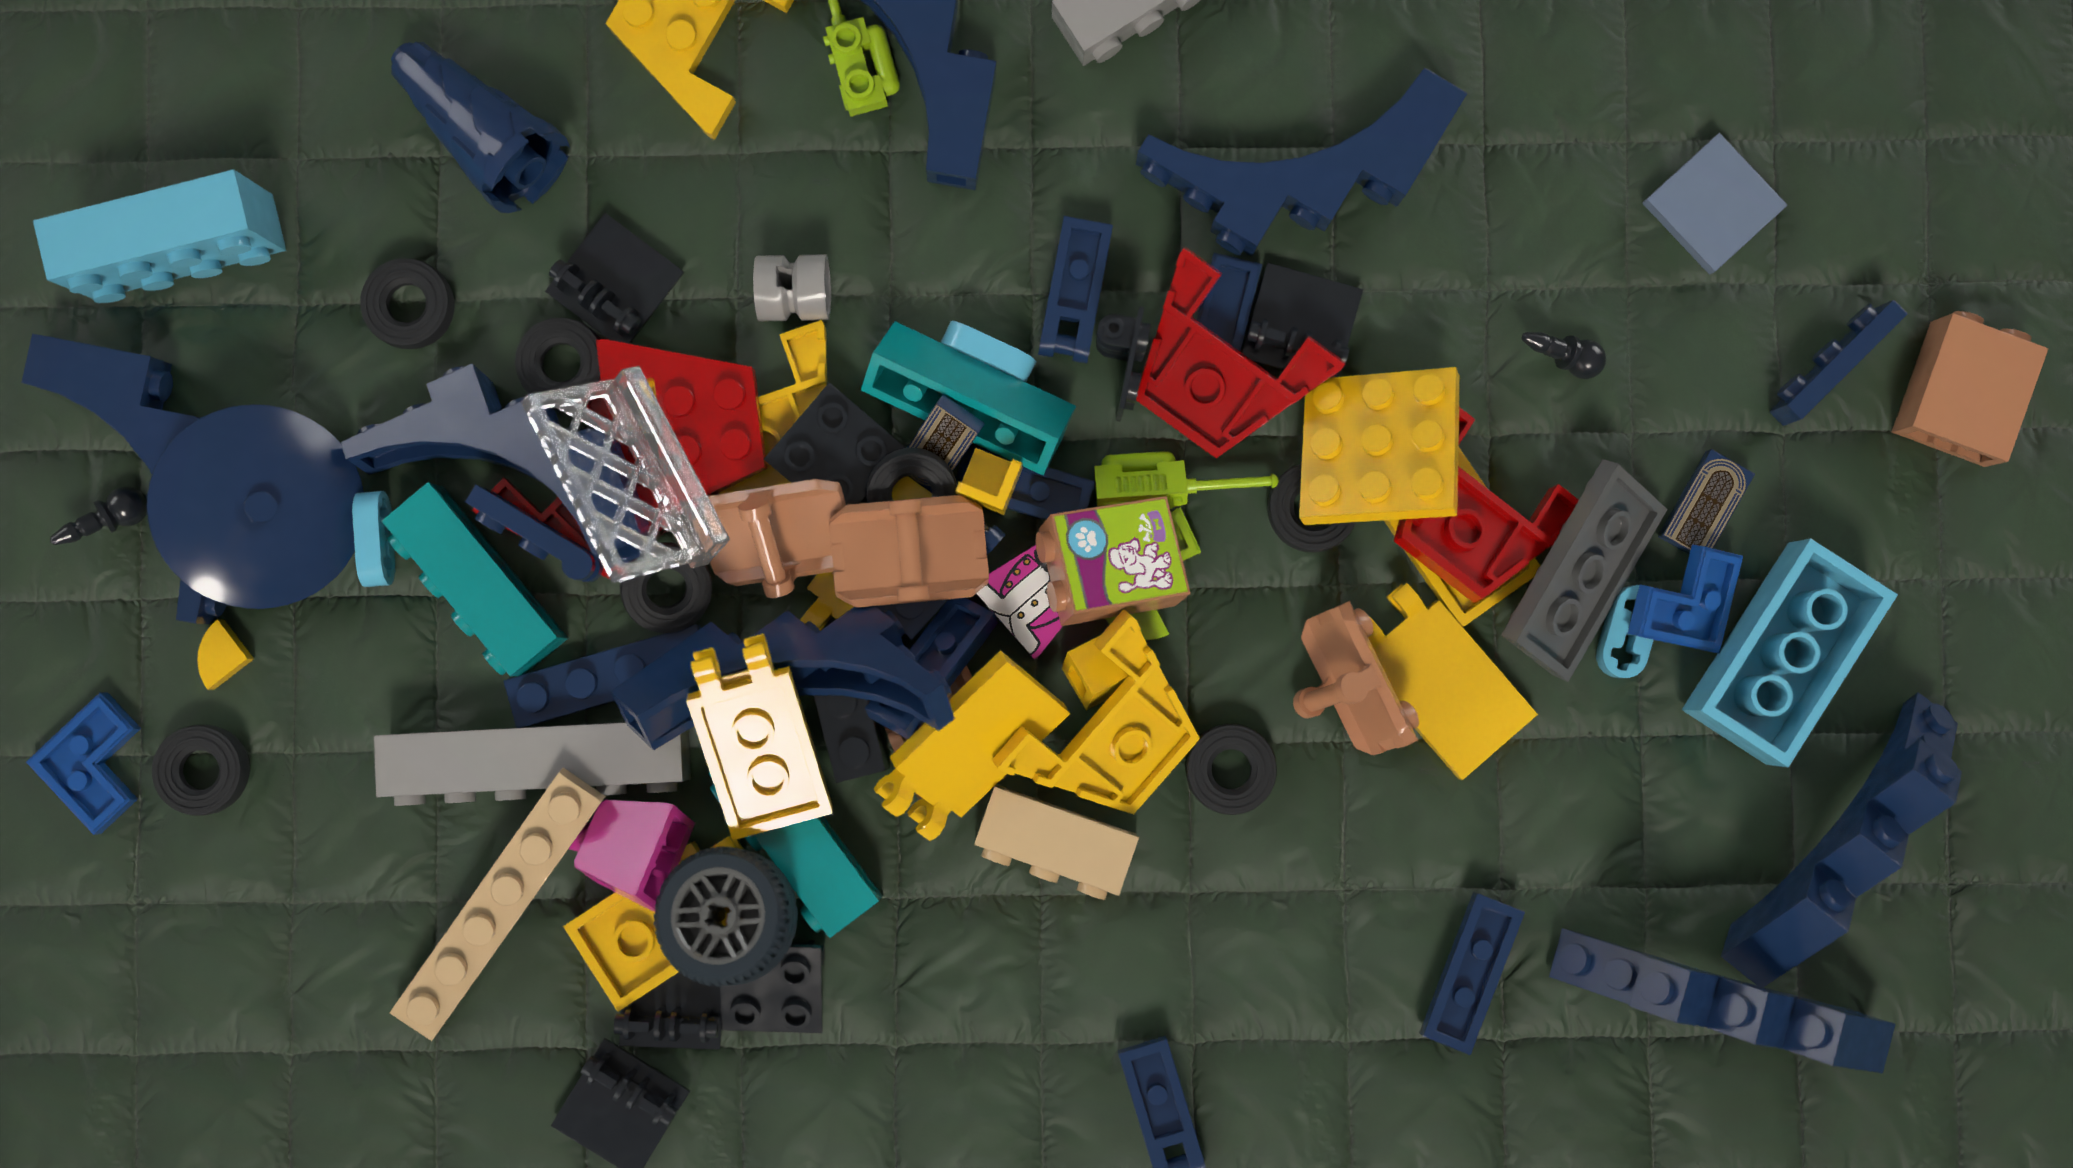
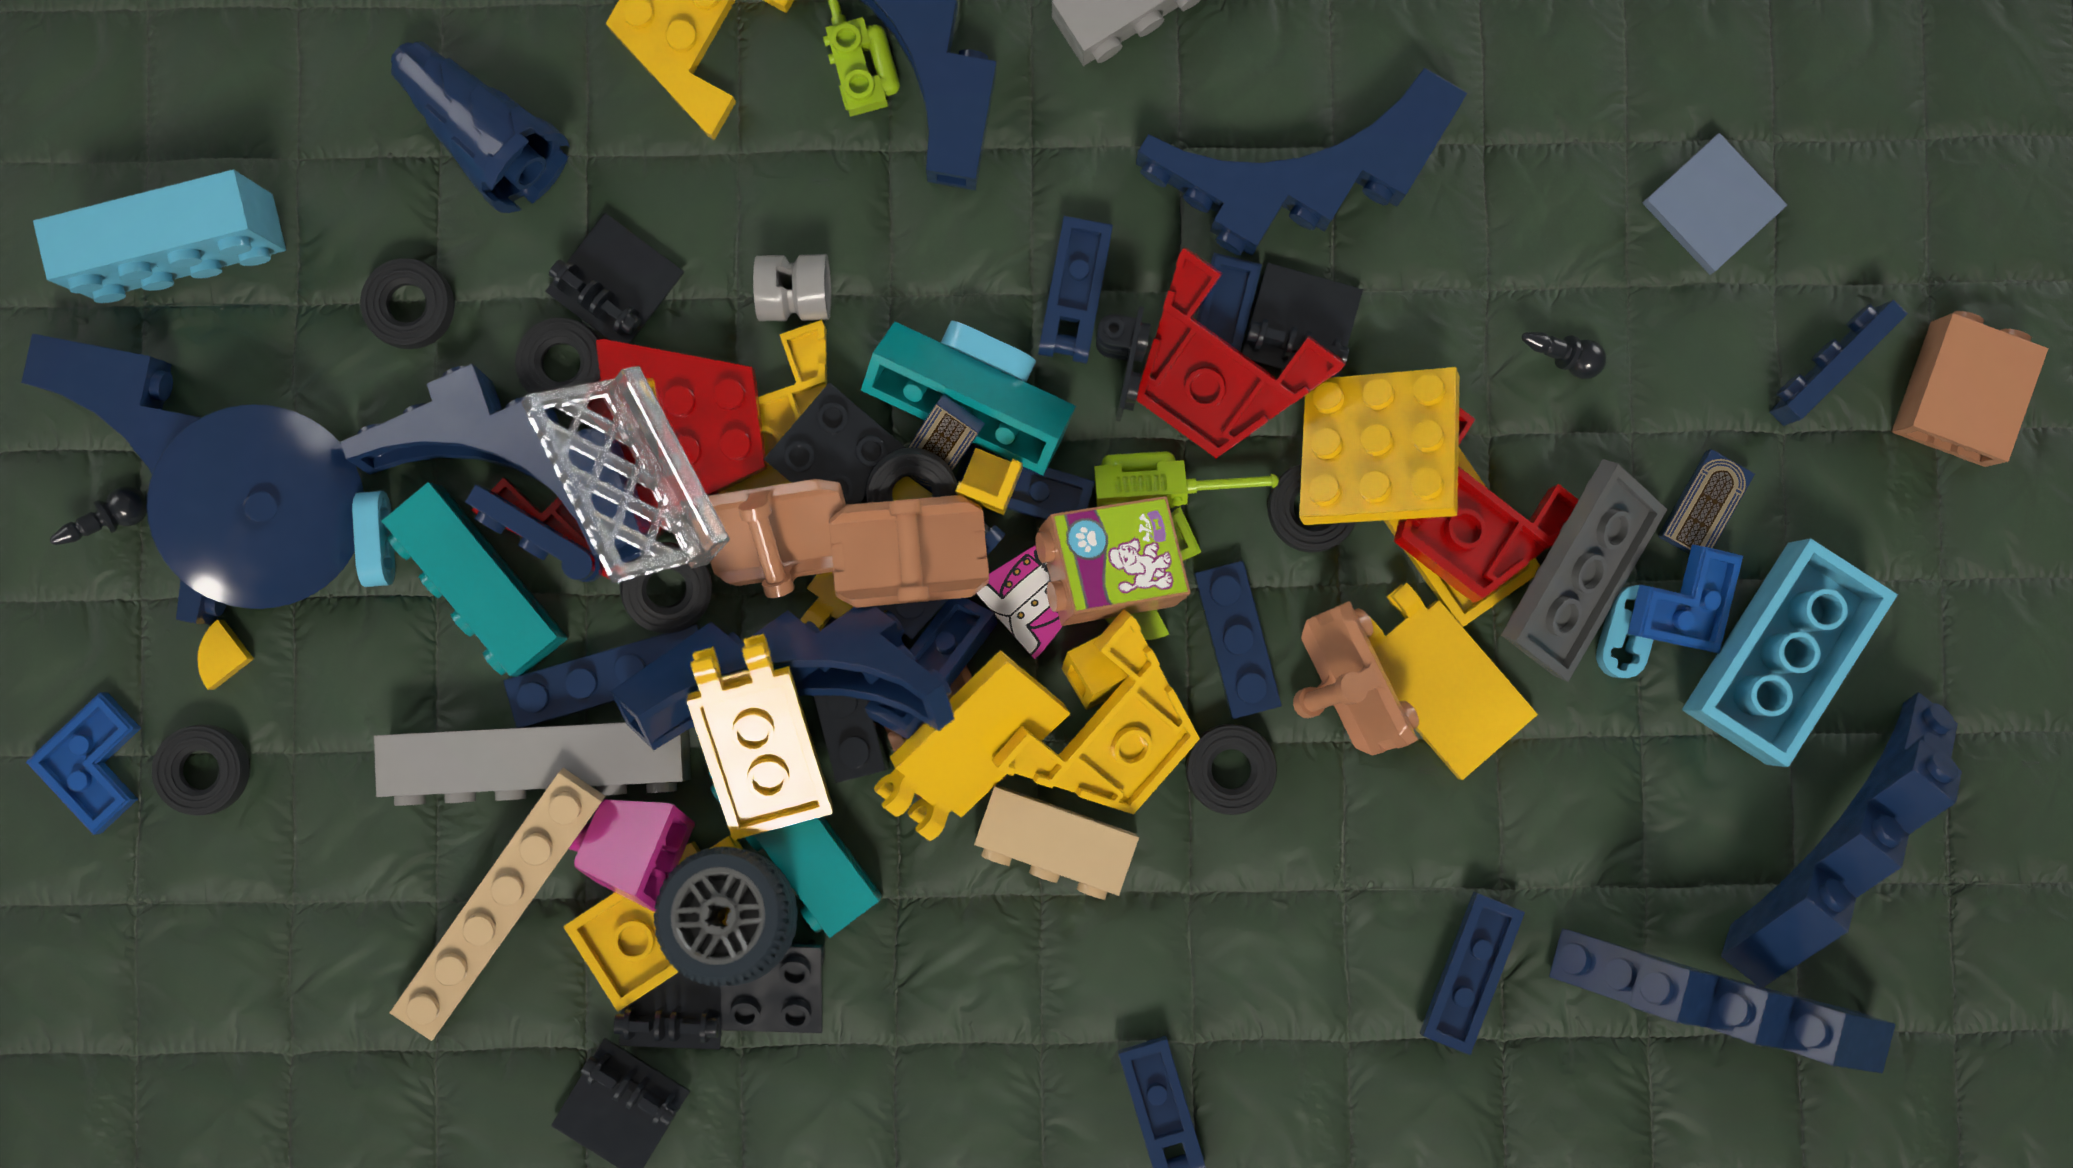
(1237, 640): none -> dark blue plate

